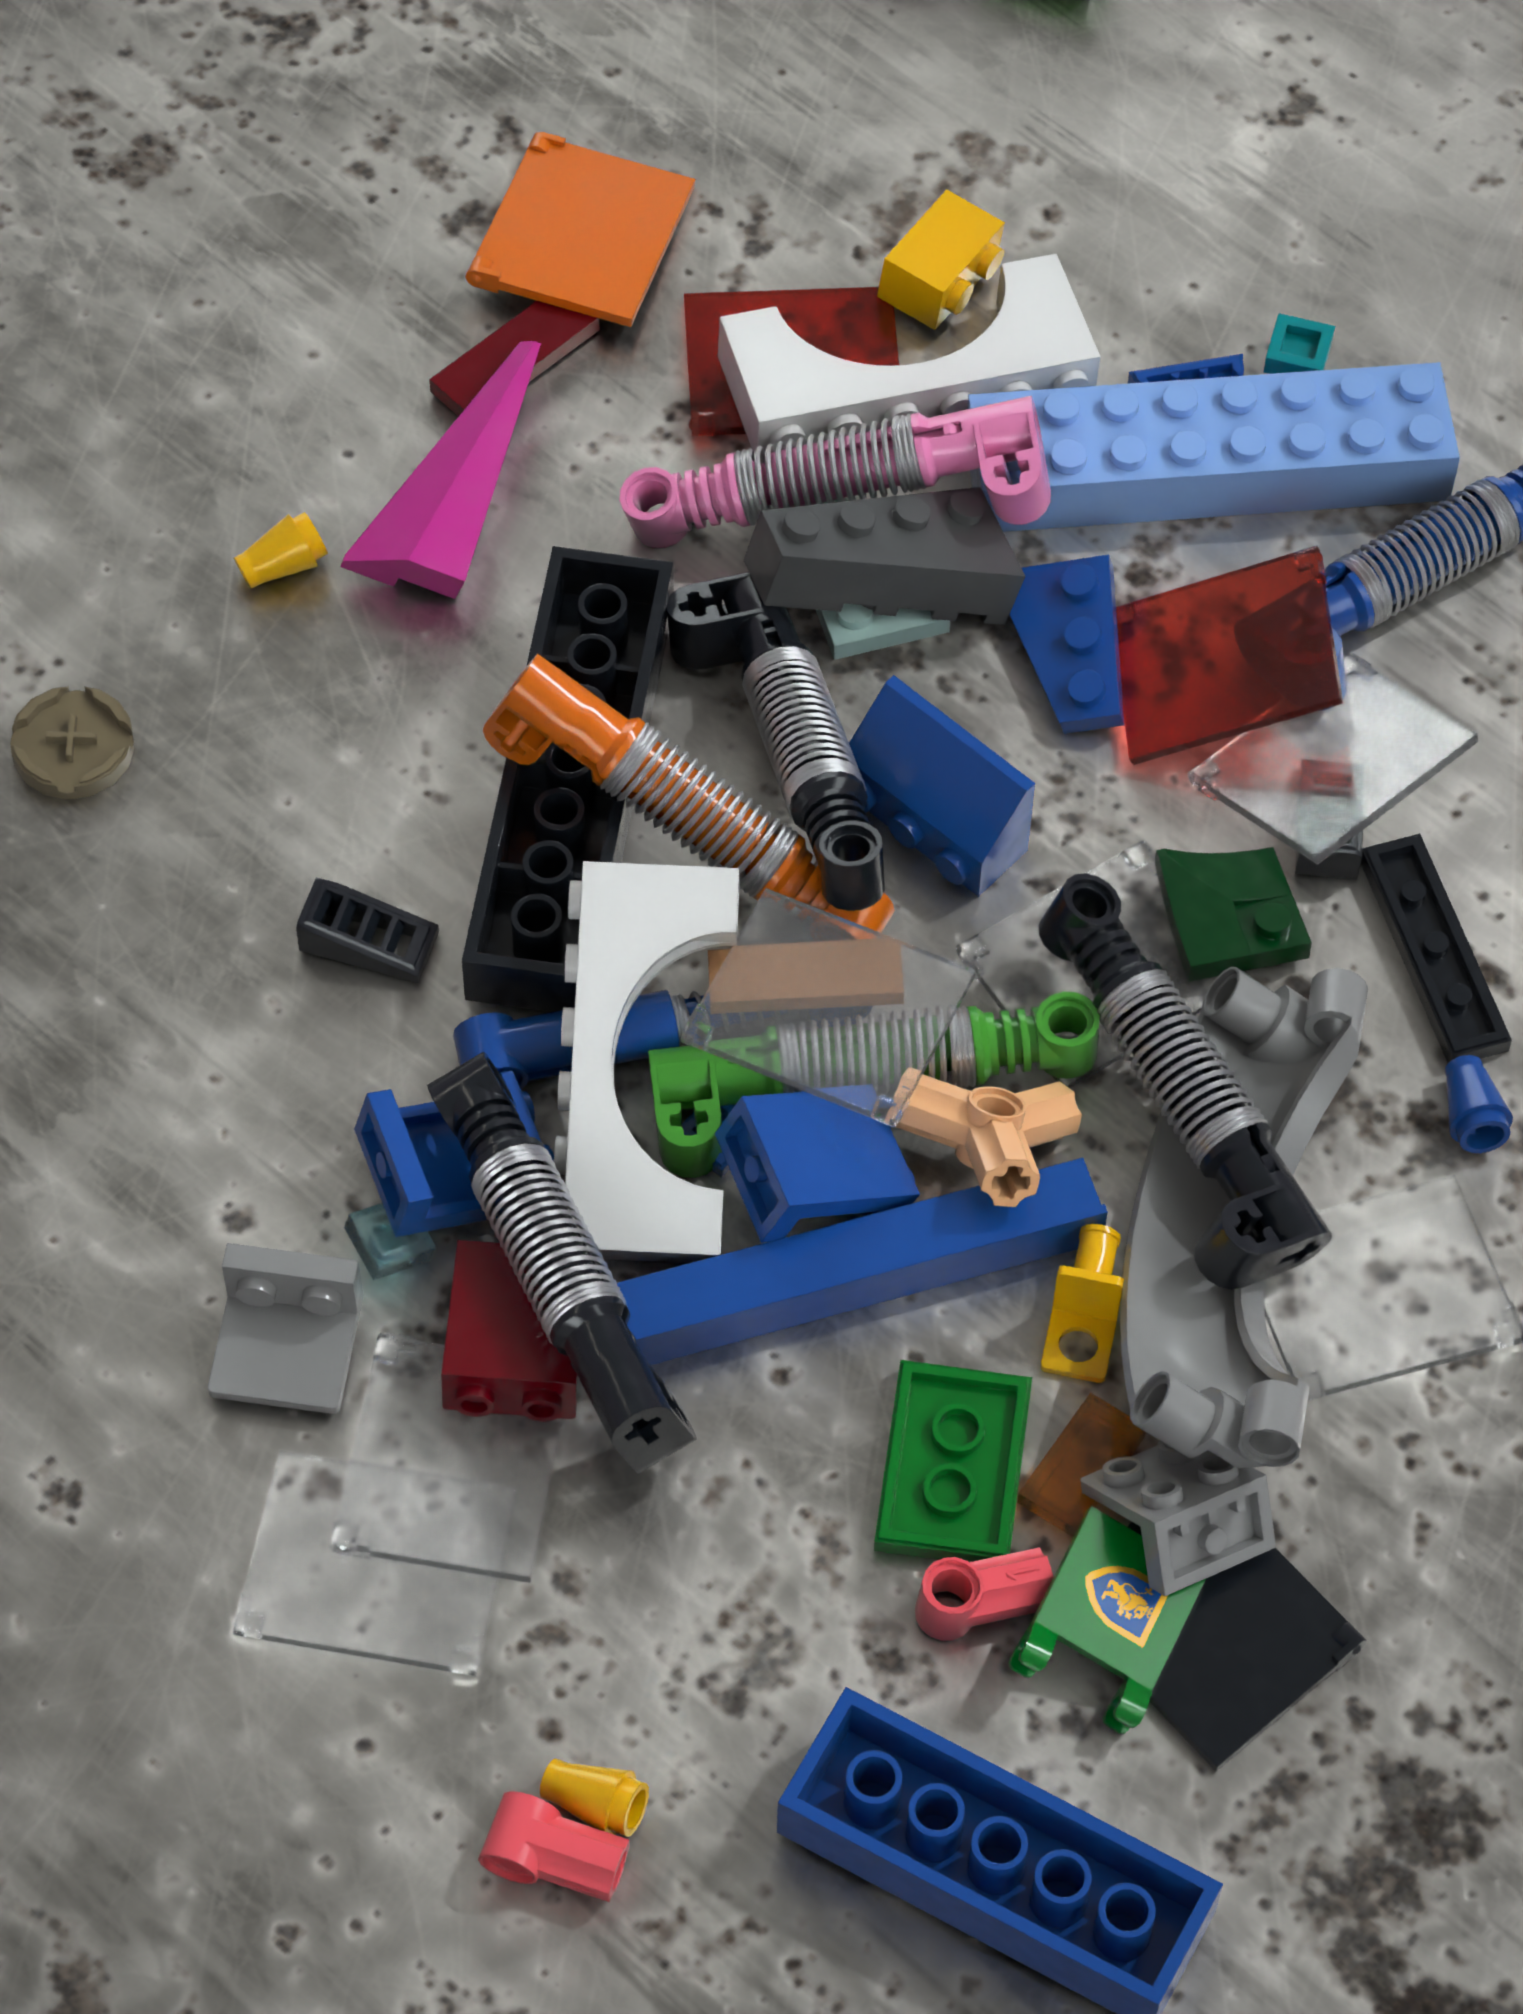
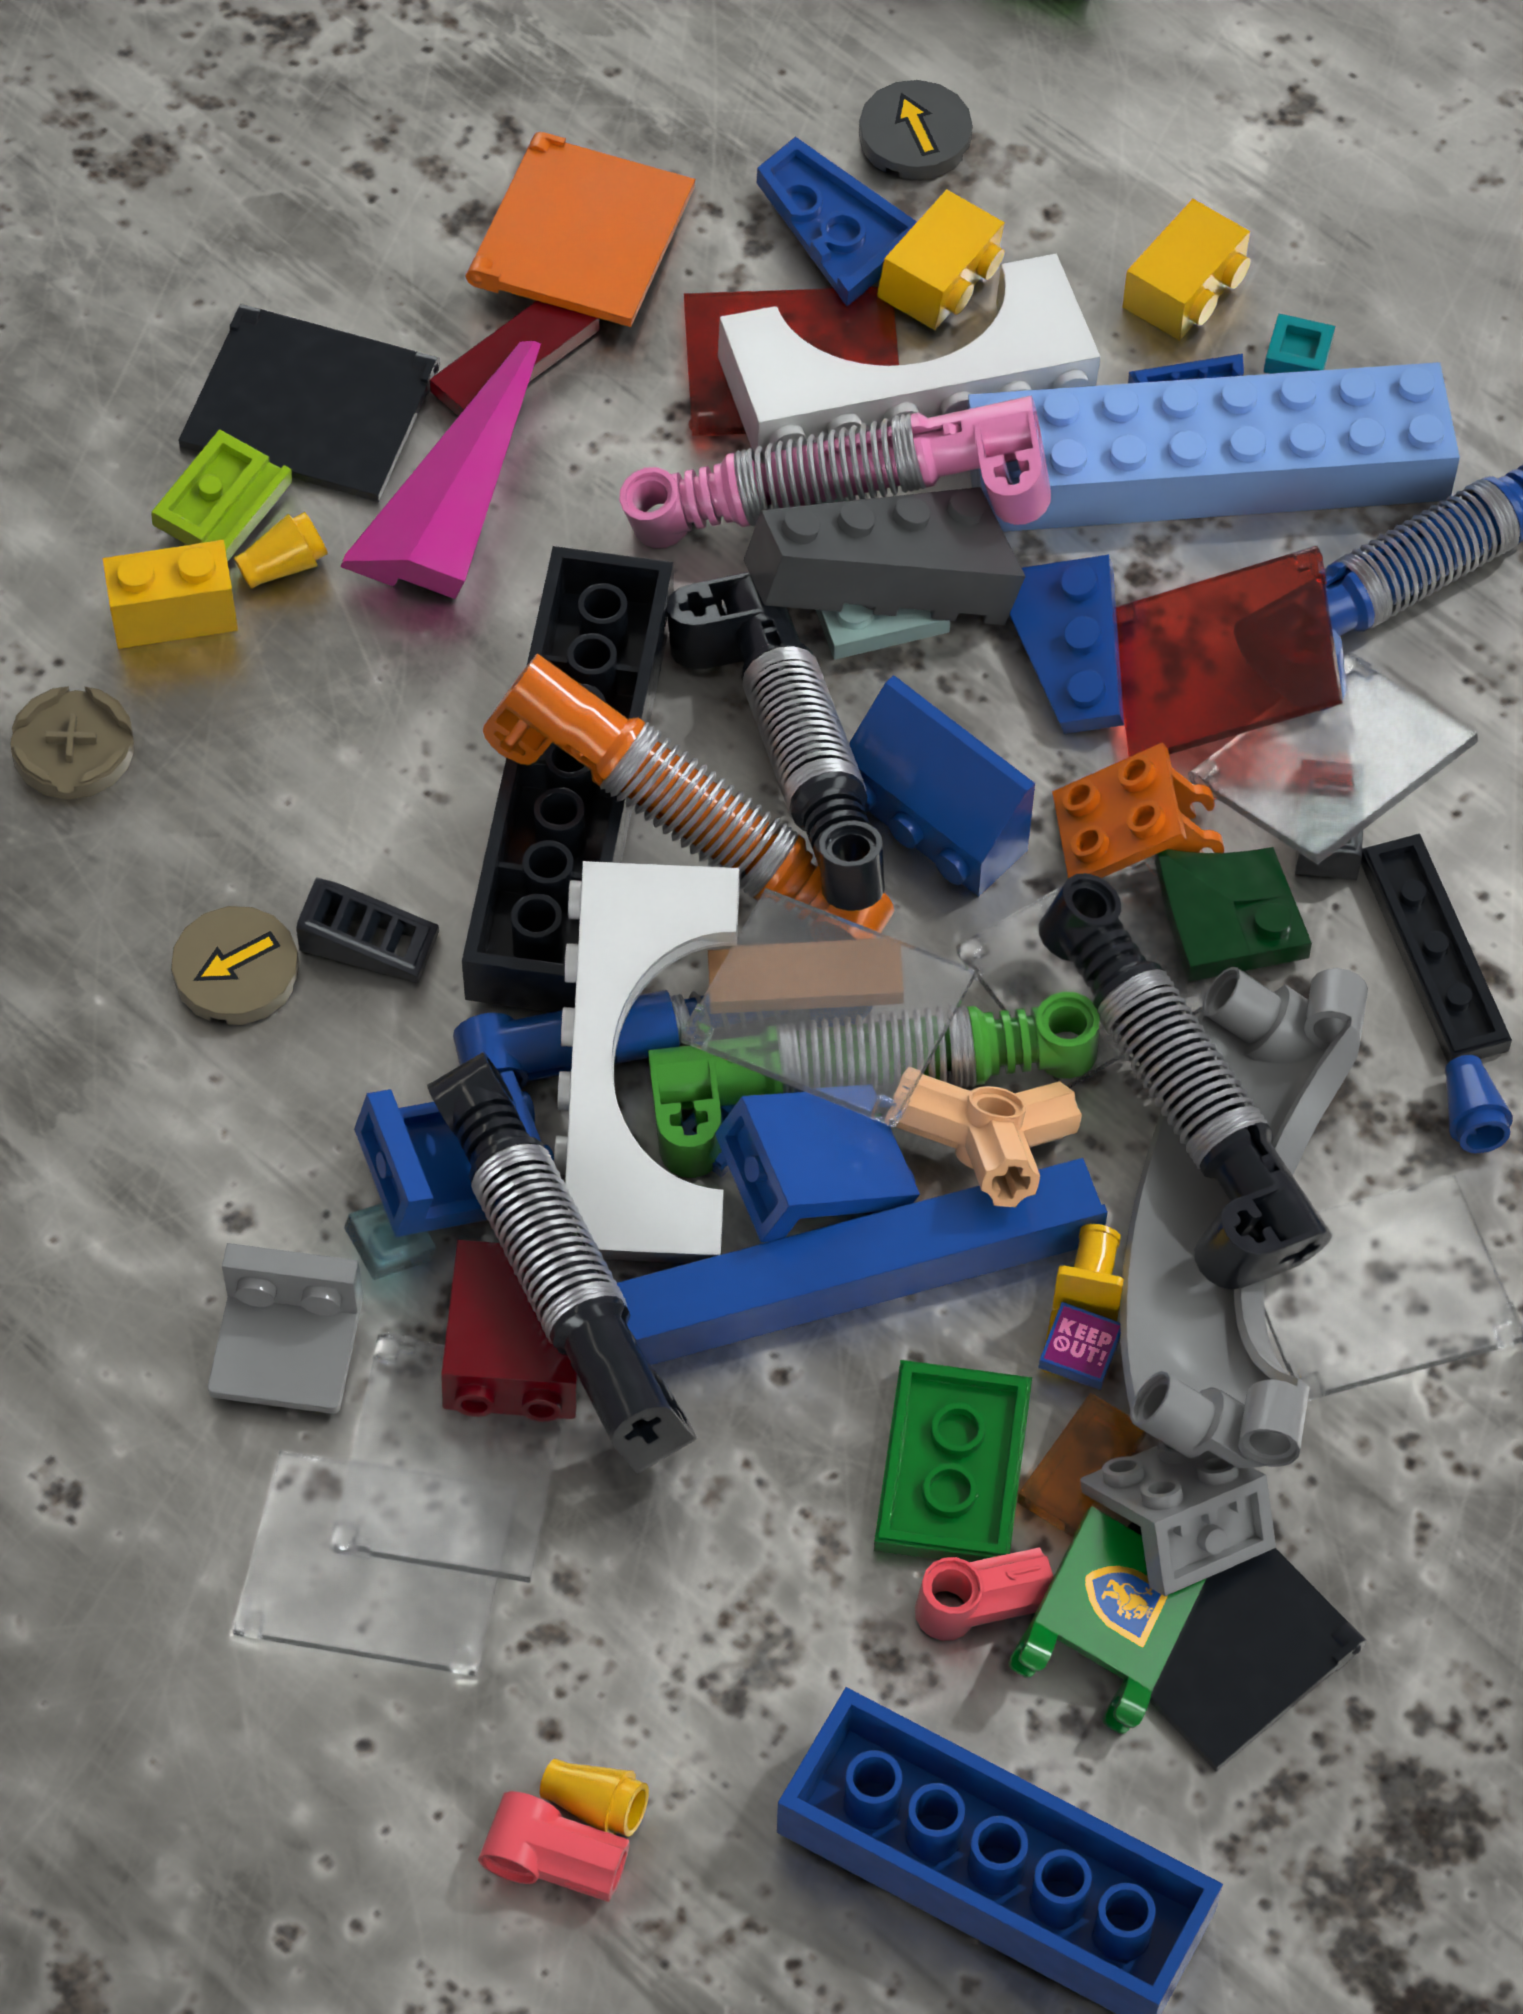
(170, 594): none -> yellow brick
(221, 494): none -> lime plate
(235, 965): none -> dark tan tile
(313, 400): none -> black piece
(833, 216): none -> blue wing
(915, 129): none -> dark grey tile
(1080, 1346): none -> tile
(1131, 814): none -> orange plate
(1187, 270): none -> yellow brick

